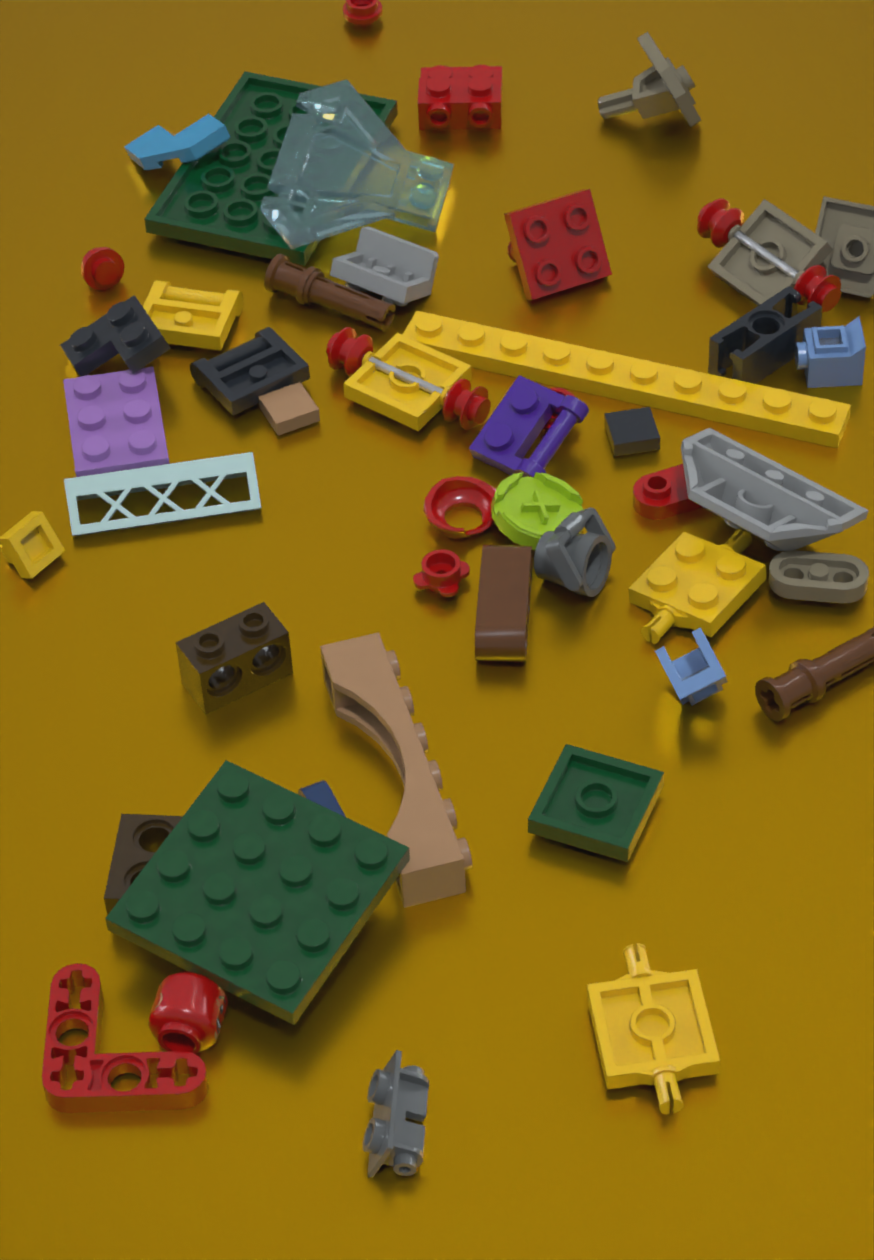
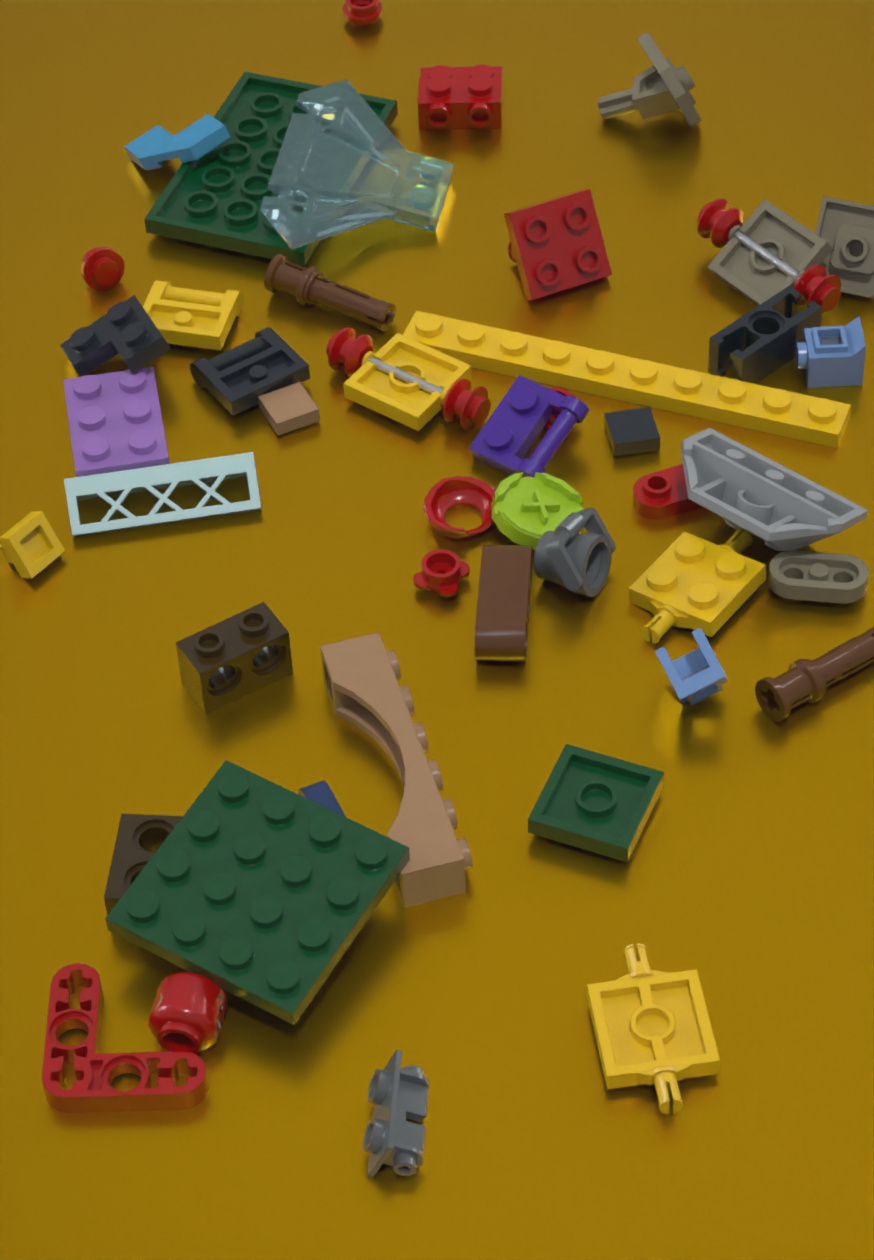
(388, 267): light grey bracket -> none

